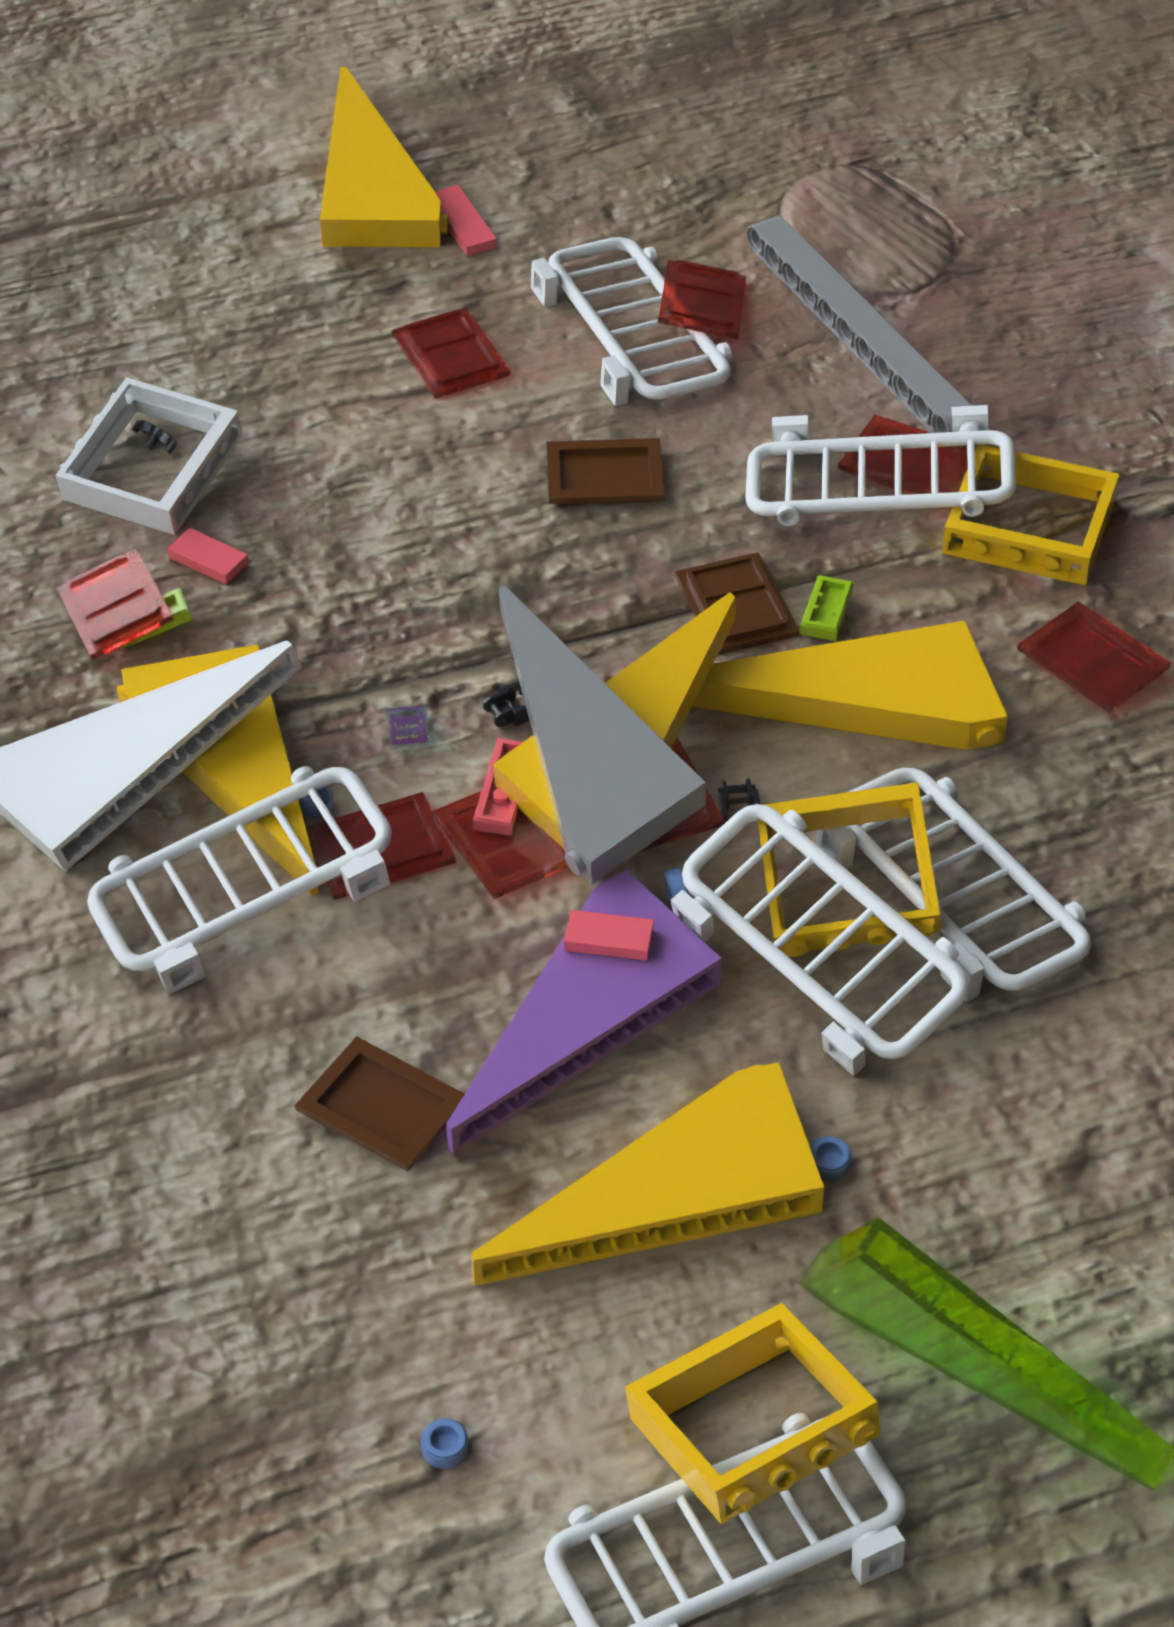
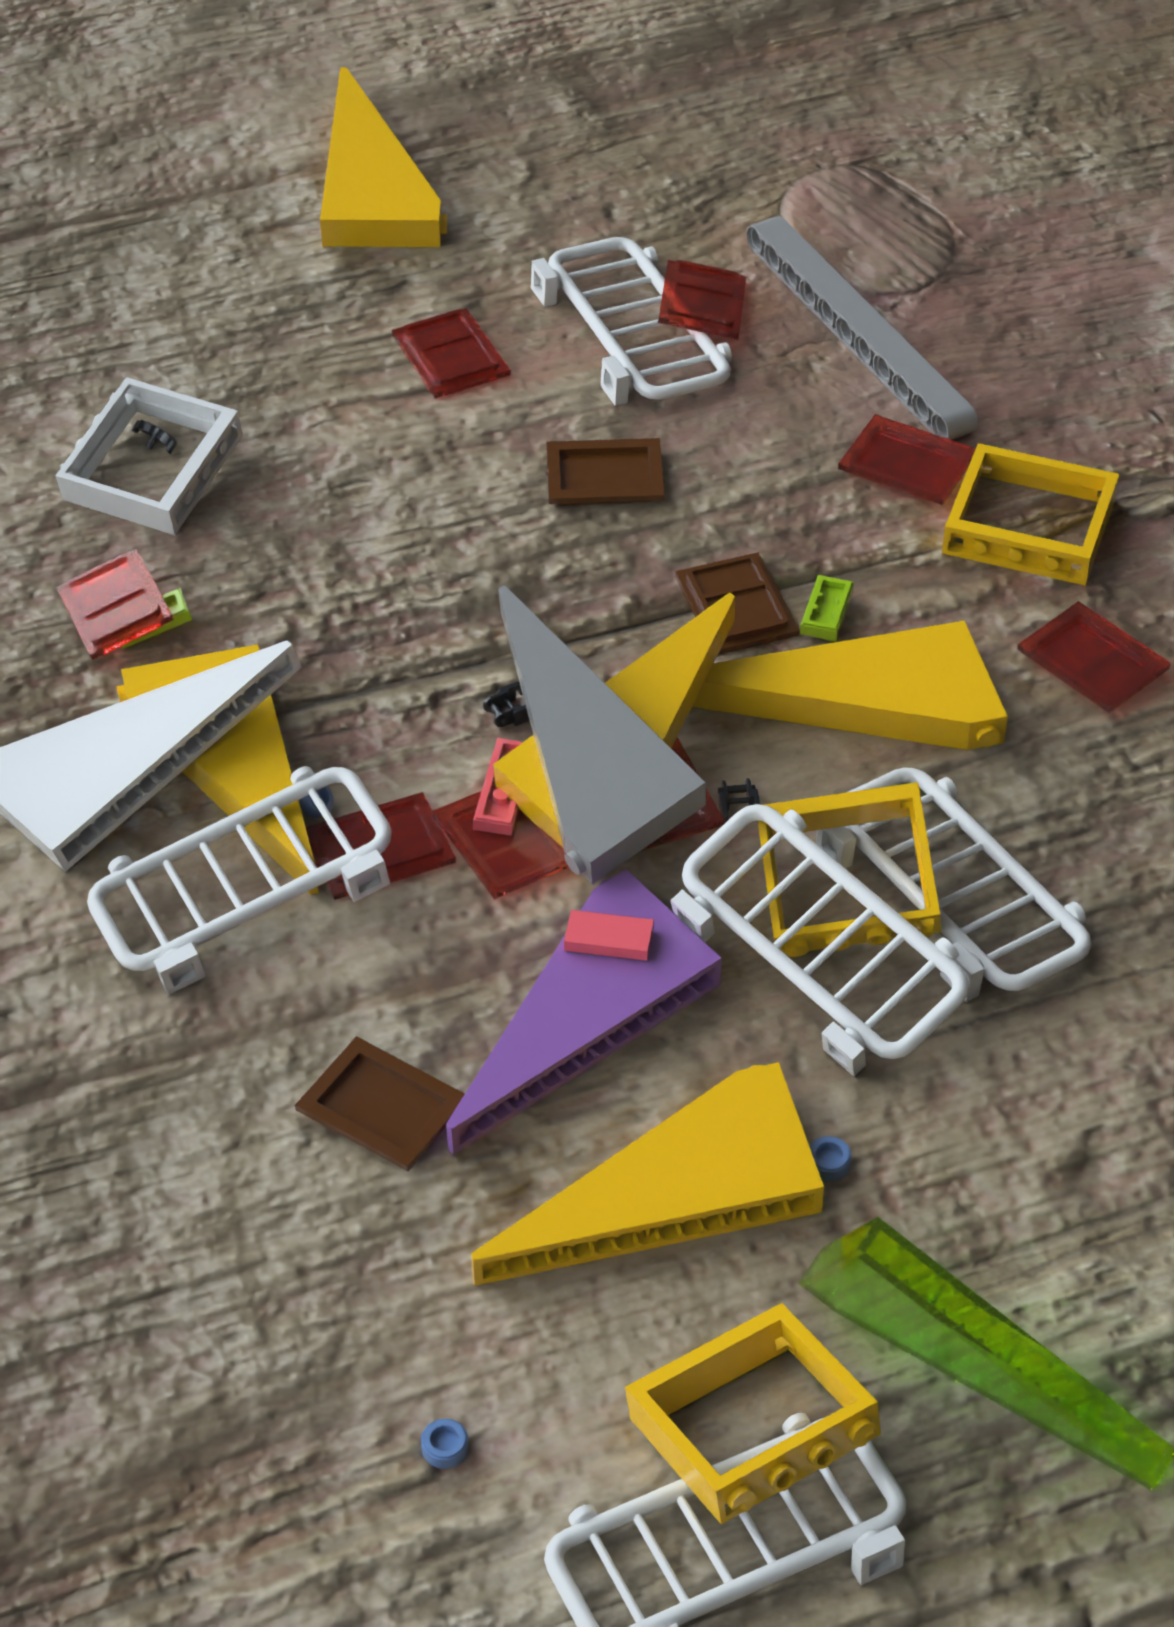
(208, 556): coral tile -> none
(408, 725): clear light blue tile -> none
(465, 222): coral tile -> none
(674, 882): medium blue tile -> none
(793, 438): white bar -> none

